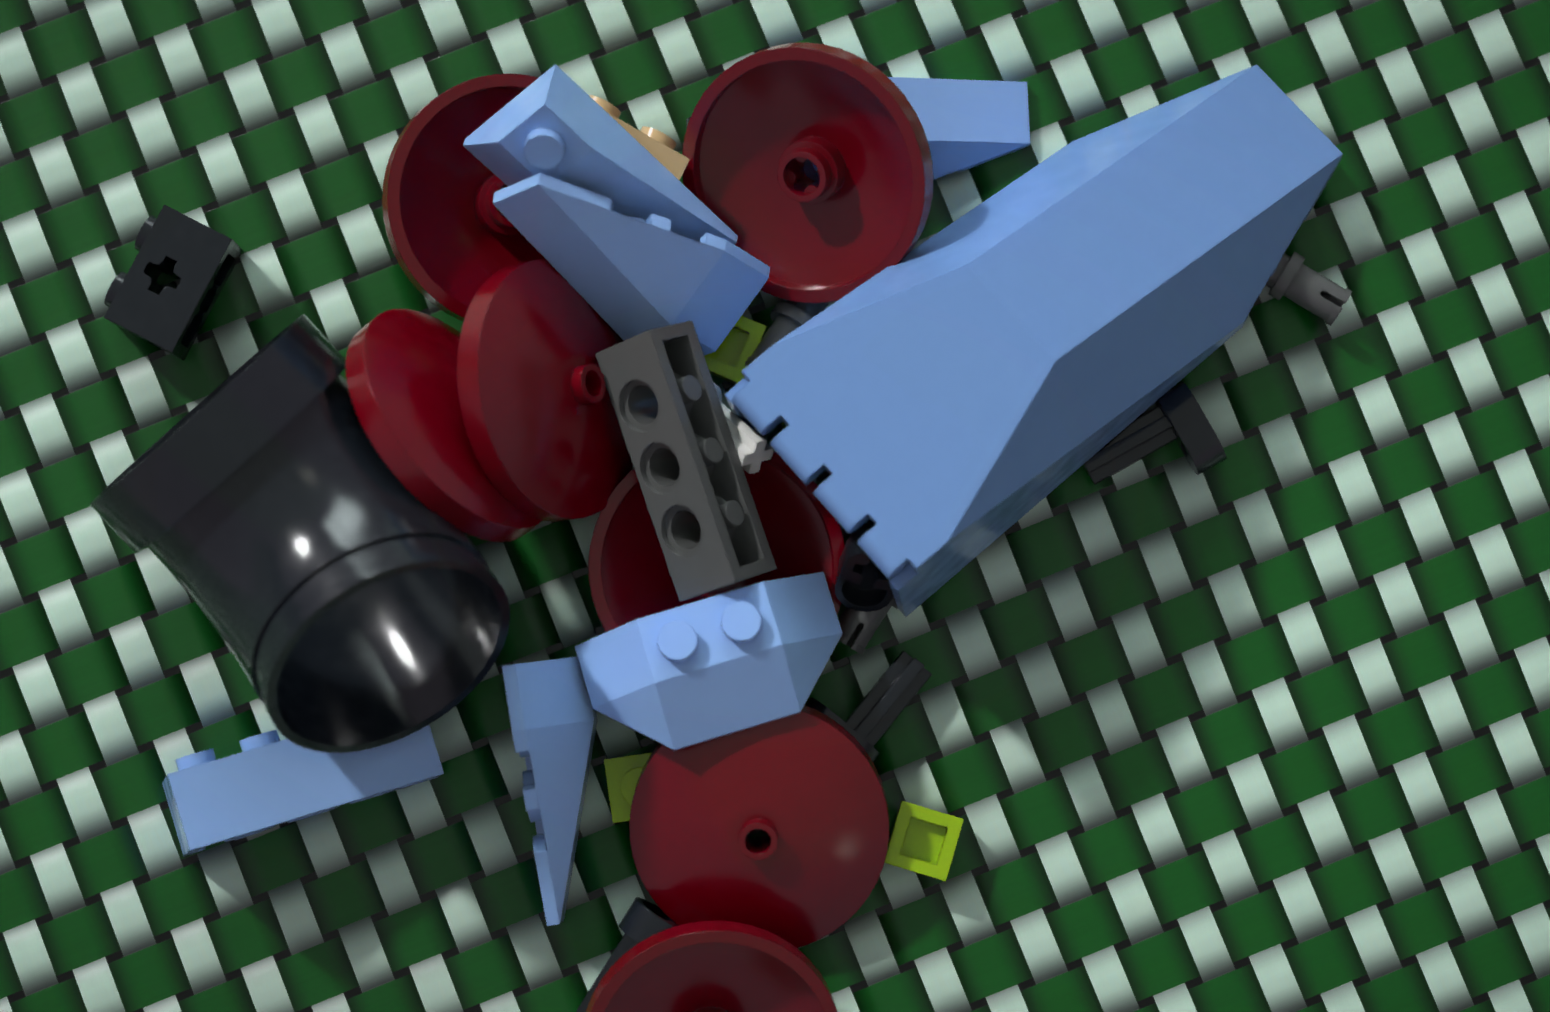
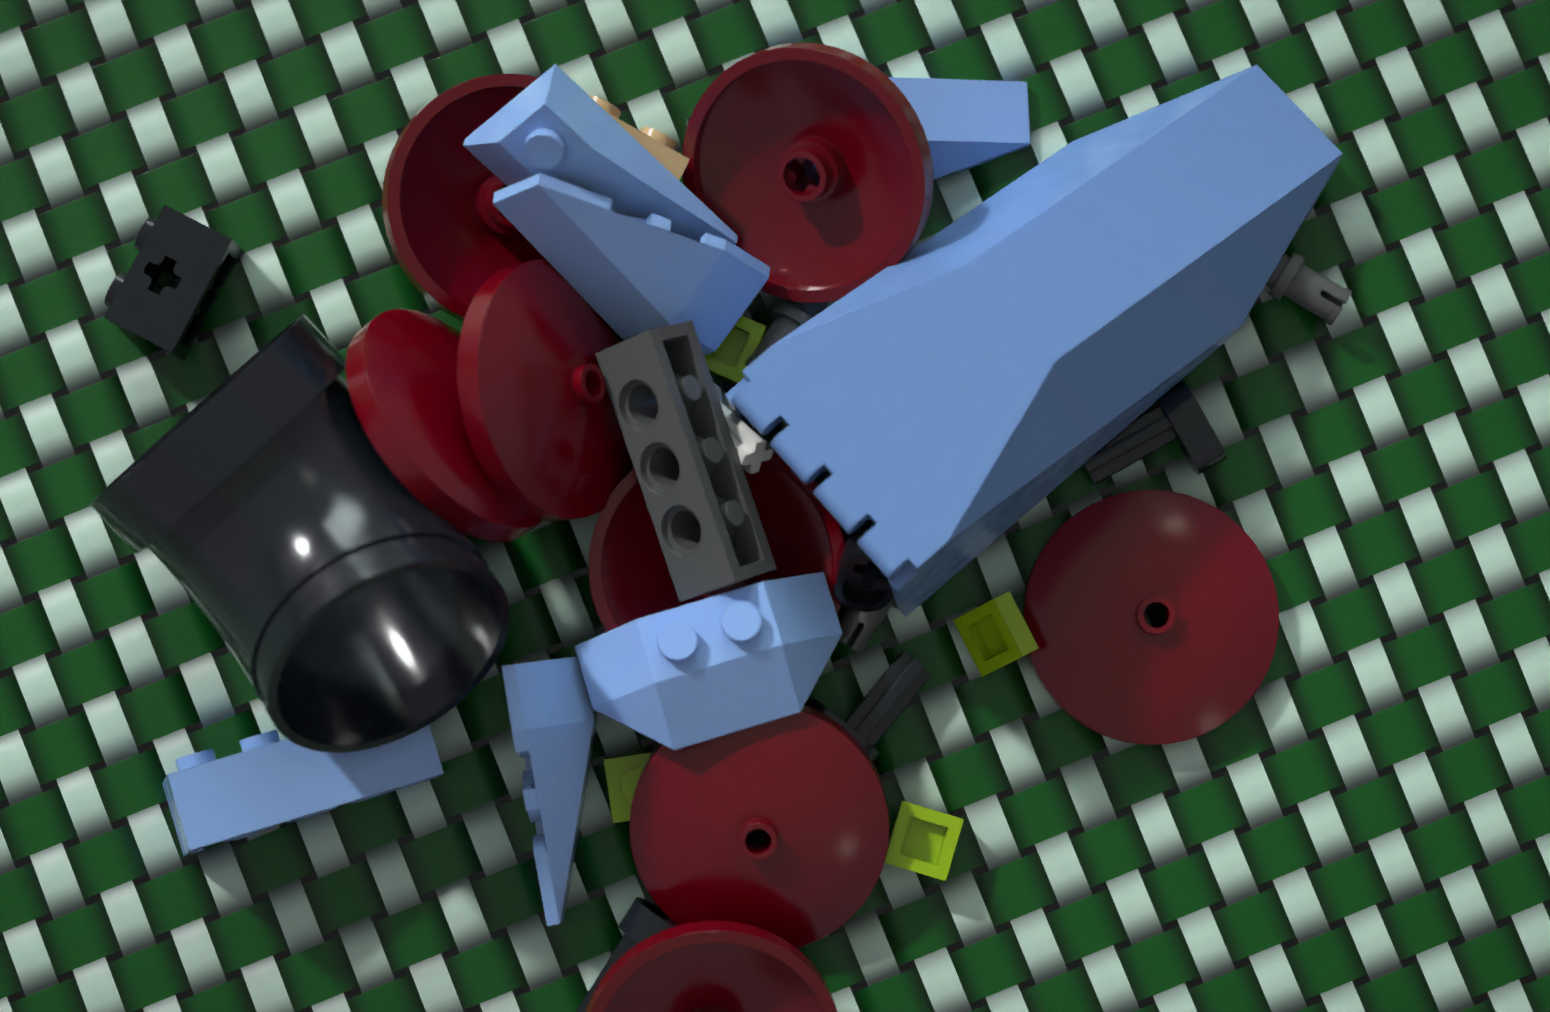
(995, 634): none -> lime plate
(1091, 629): none -> dark red dish

